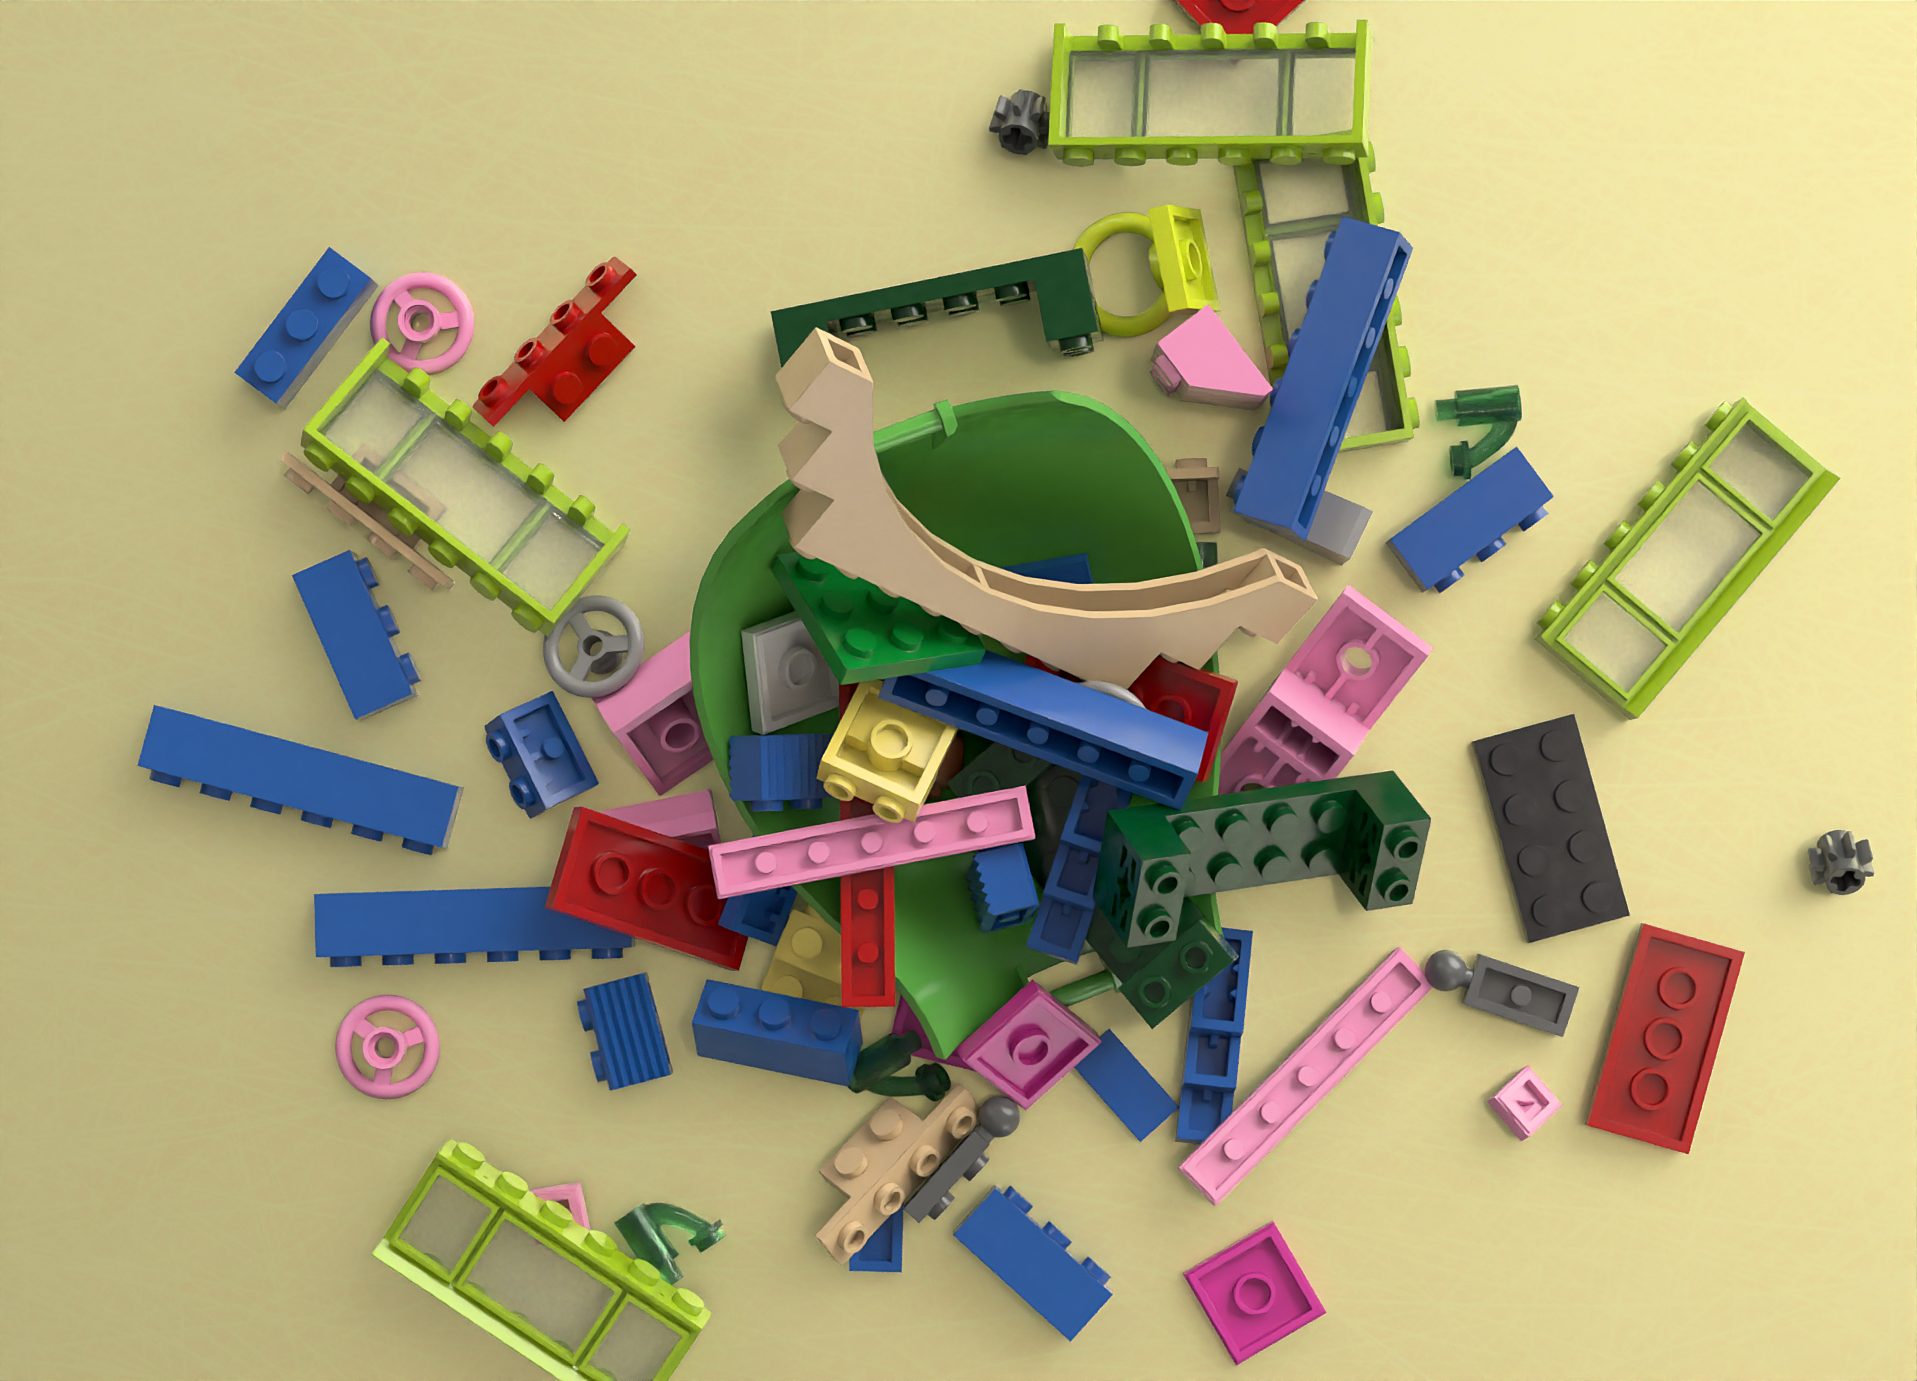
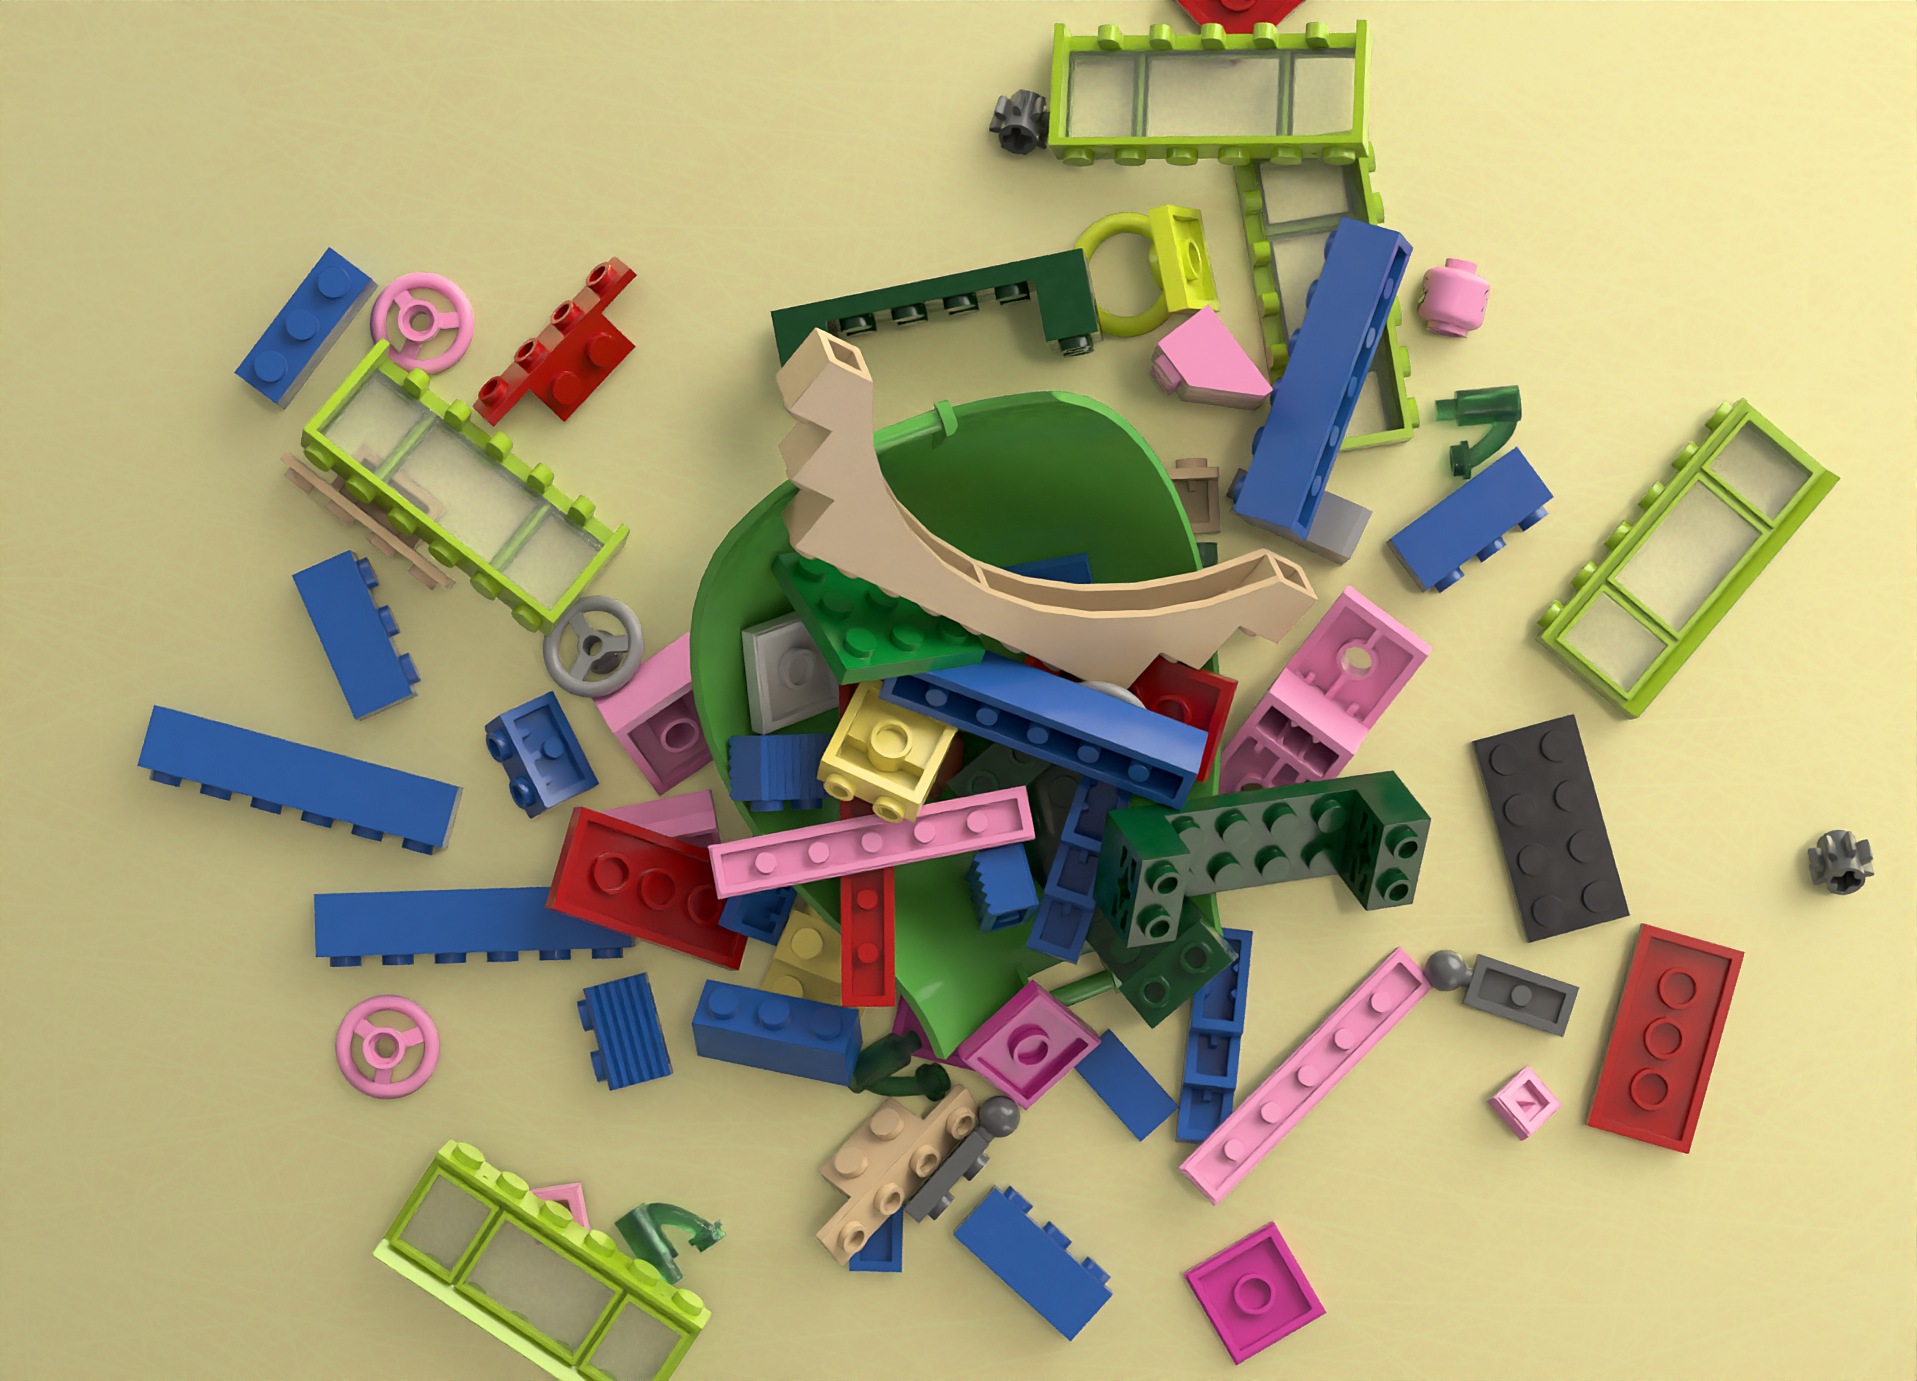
(1453, 298): none -> bright pink head

